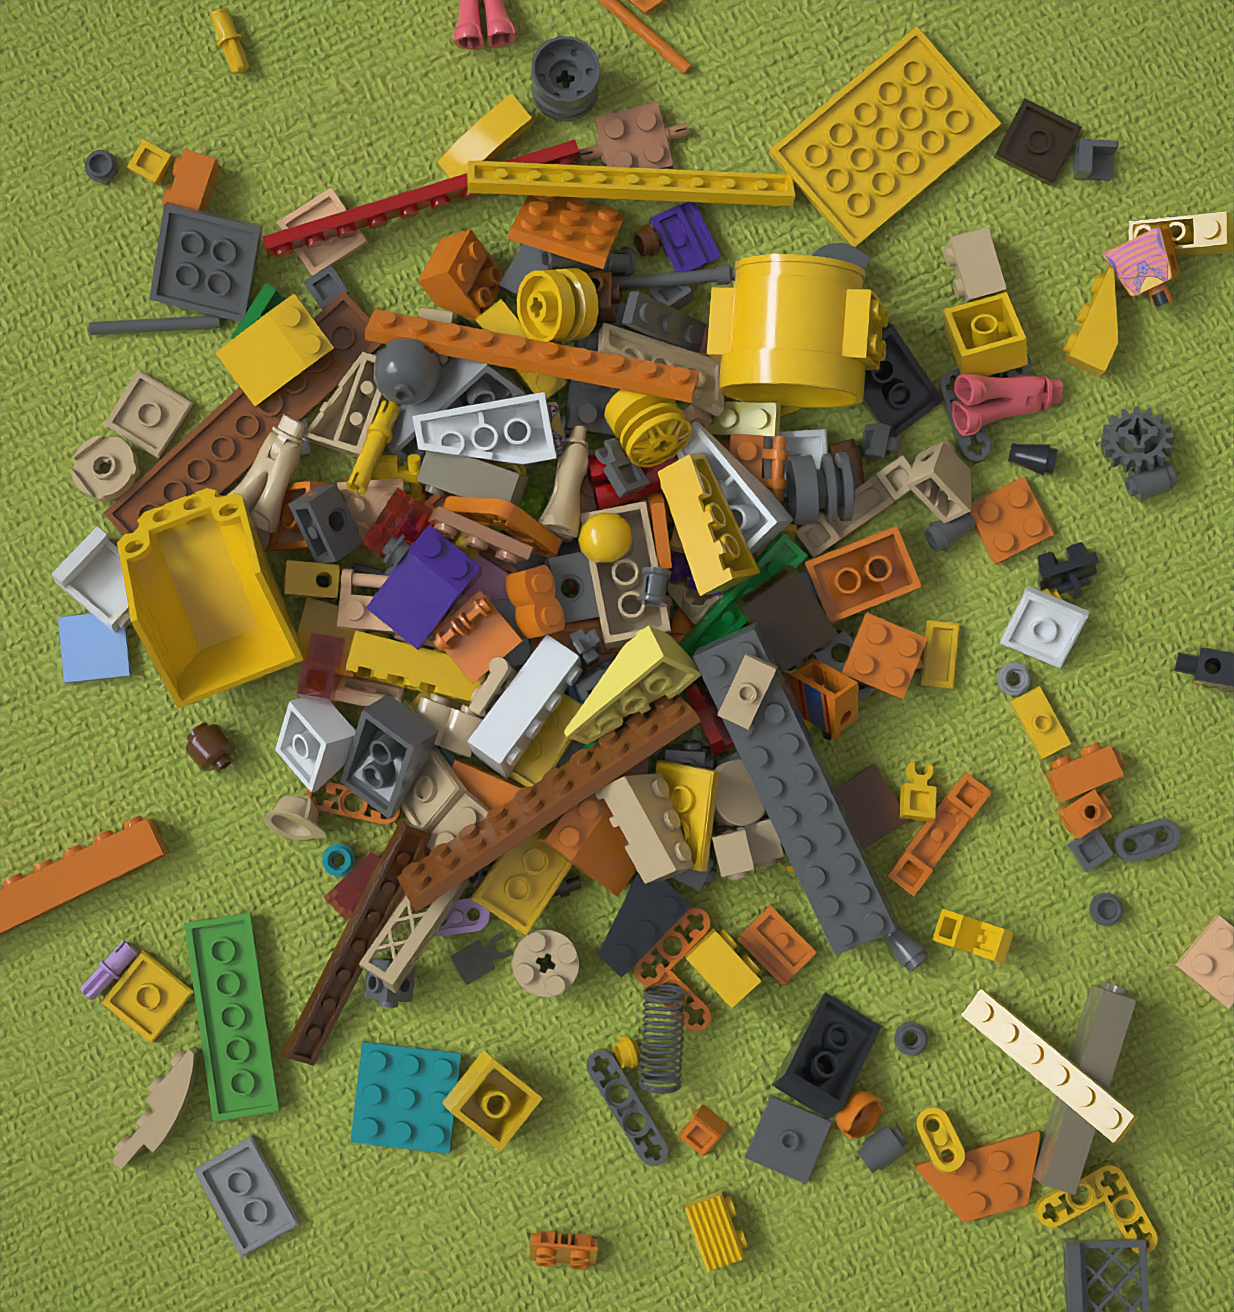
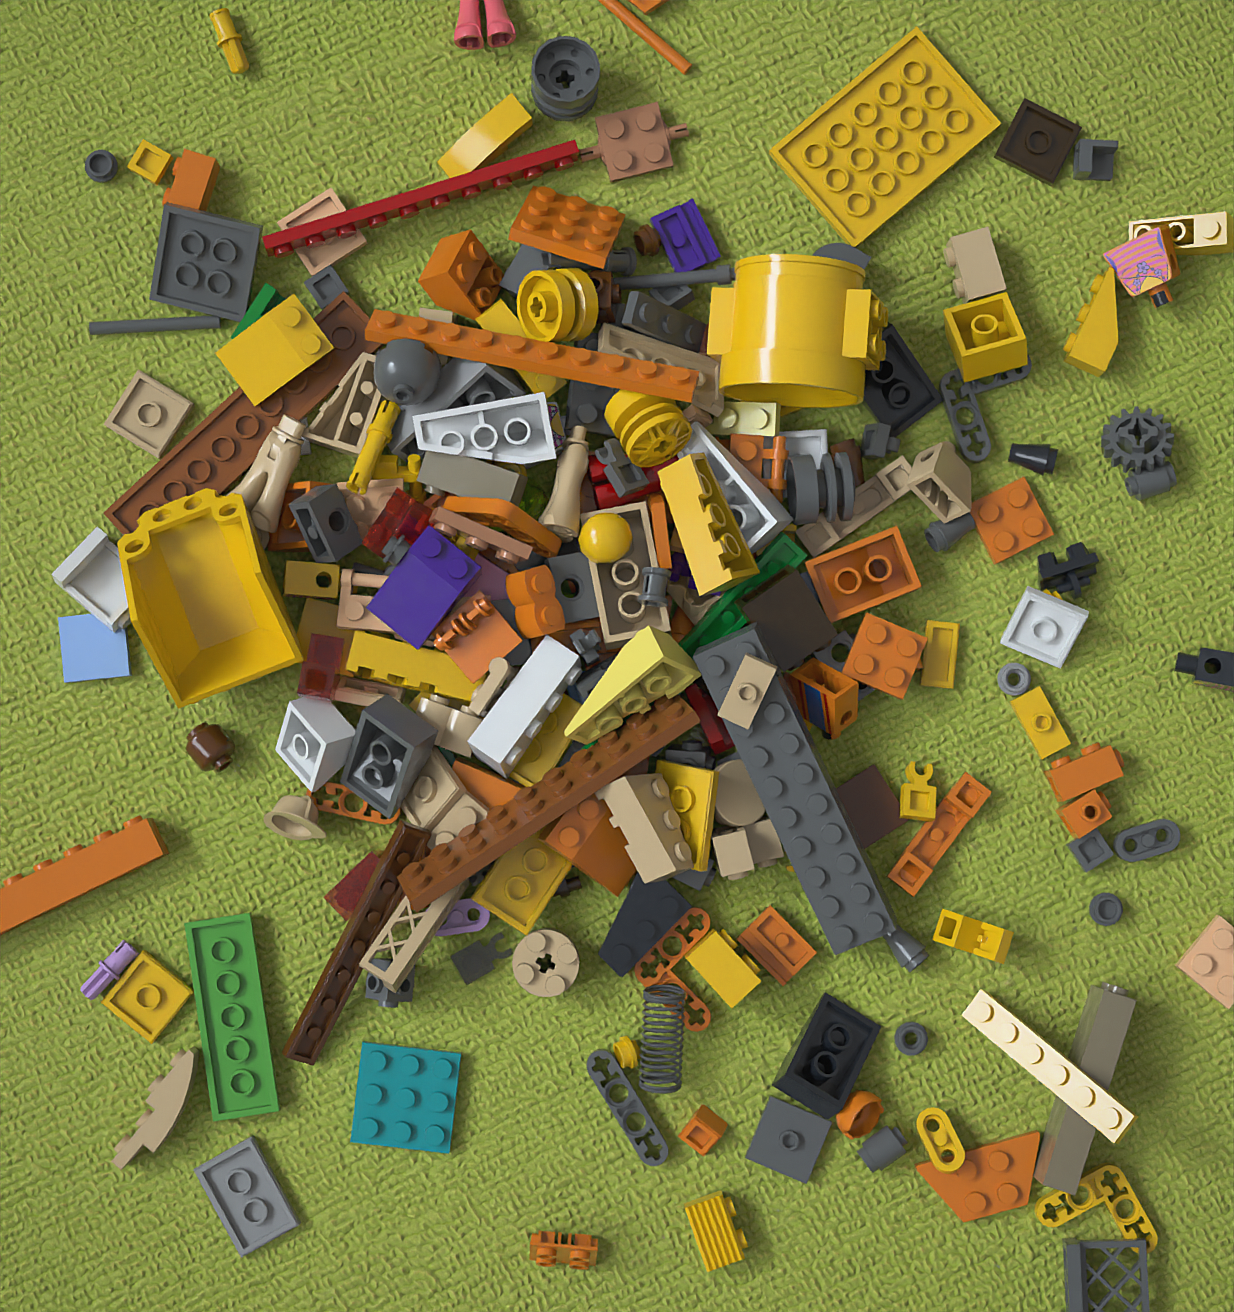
(115, 482): tan plate -> none
(328, 863): teal plate -> none
(492, 1100): yellow brick -> none
(629, 183): yellow plate -> none
(995, 398): coral piece -> none

